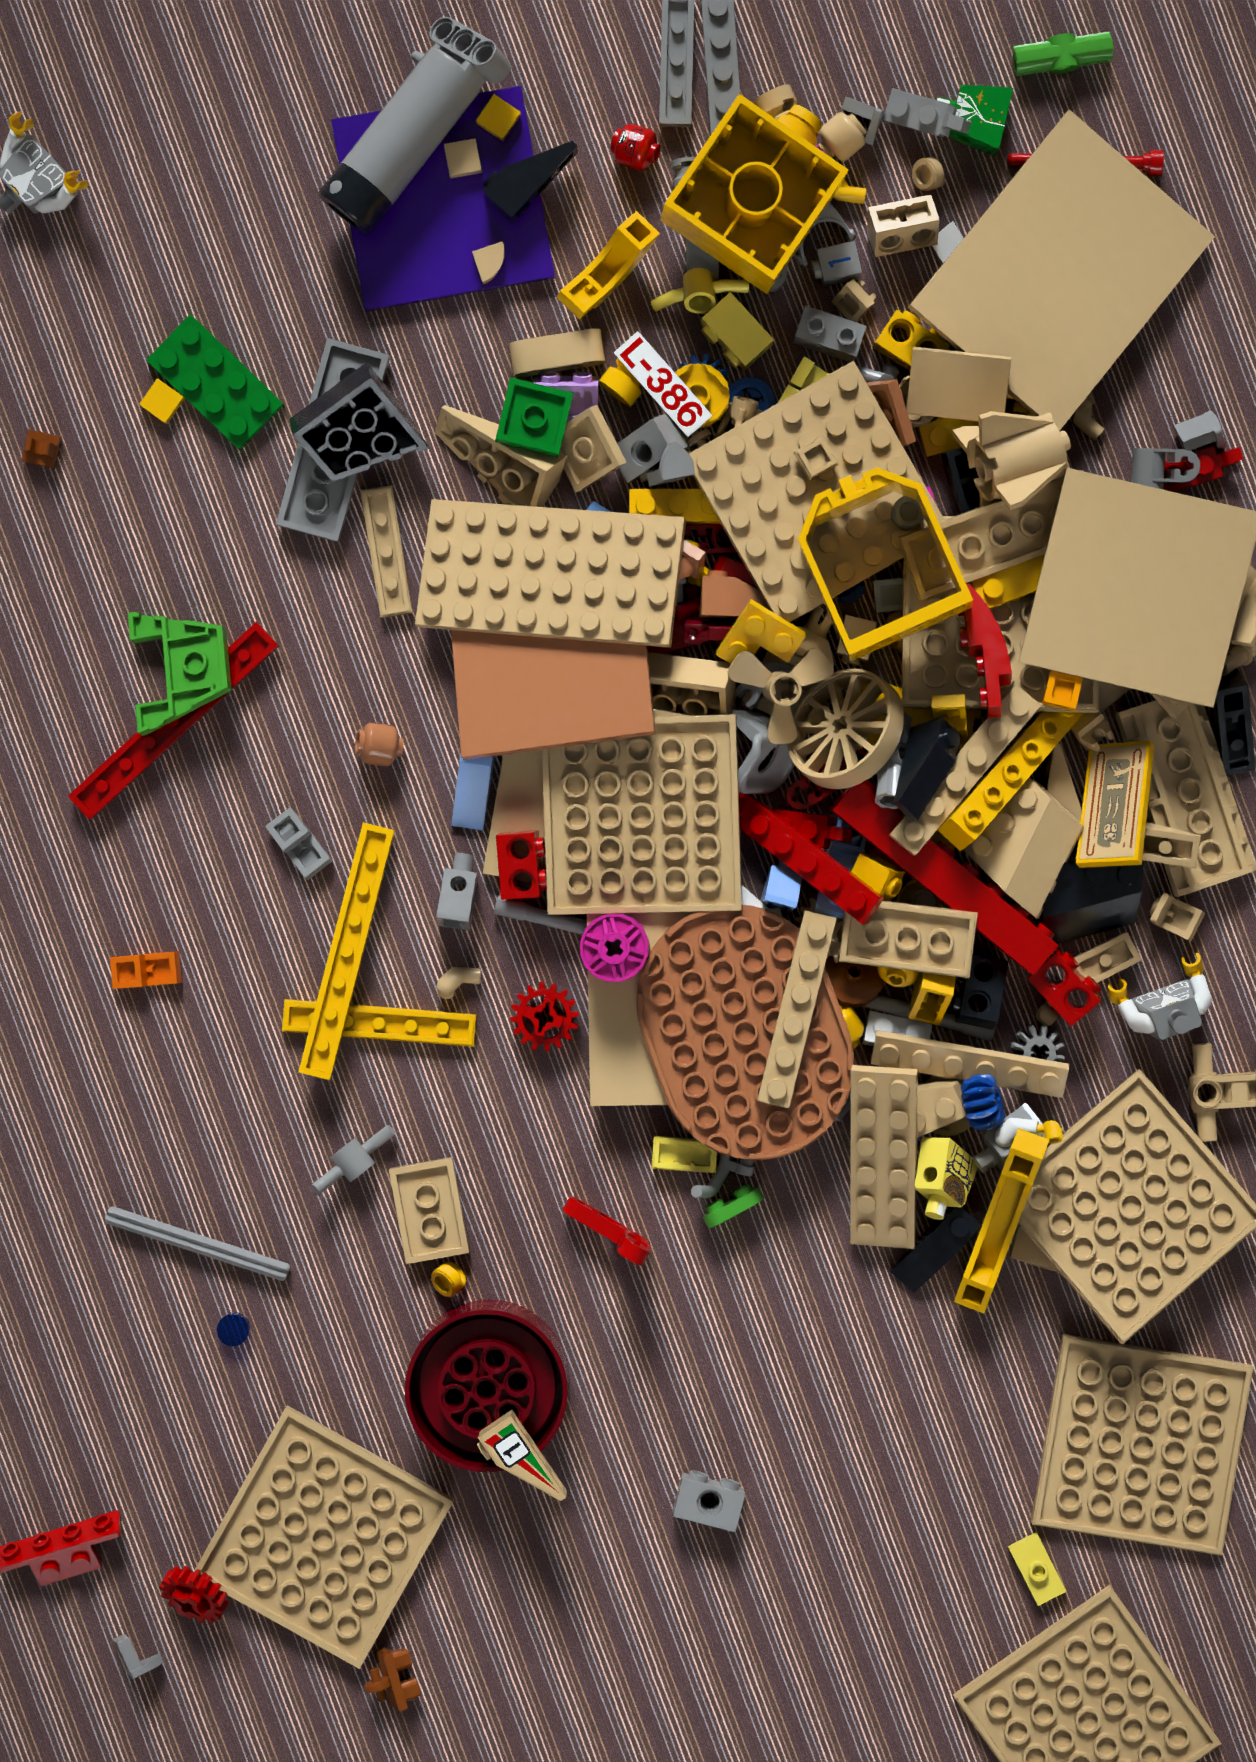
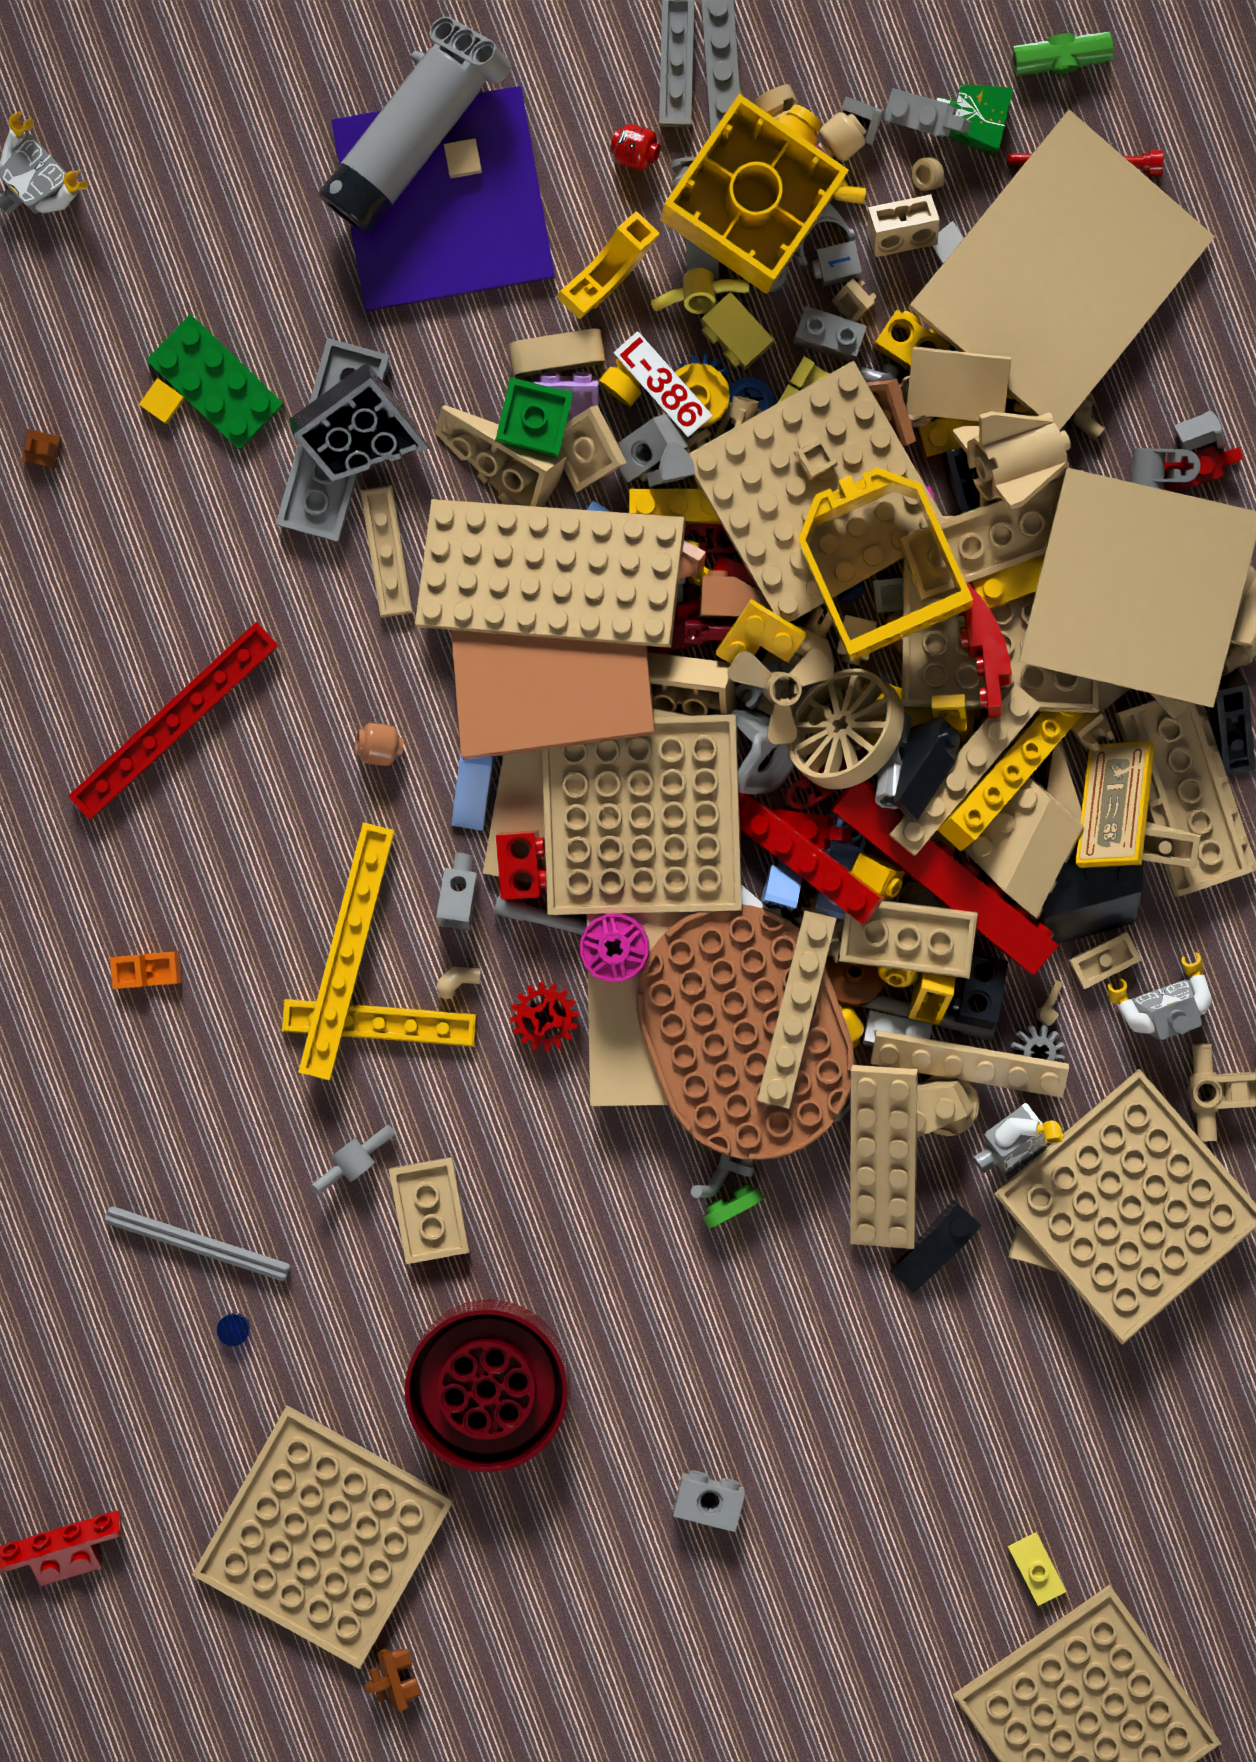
(130, 1660): light grey tile -> none
(194, 666): bright green wing -> none
(194, 1594): red gear -> none
(299, 843): light grey slope -> none
(448, 1279): yellow tile -> none
(489, 261): tan tile -> none
(498, 117): yellow tile -> none
(517, 1453): tan slope -> none
(522, 182): black slope -> none
(629, 1243): red beam -> none
(682, 1155): light yellow plate -> none
(906, 513): light grey tile -> none
(943, 1175): light yellow torso -> none
(982, 1102): blue gear -> none
(1001, 1220): yellow arch -> none
(1058, 991): red brick -> none
(1062, 690): light orange plate -> none
(1142, 1444): tan tile -> none
(1176, 916): tan bracket -> none

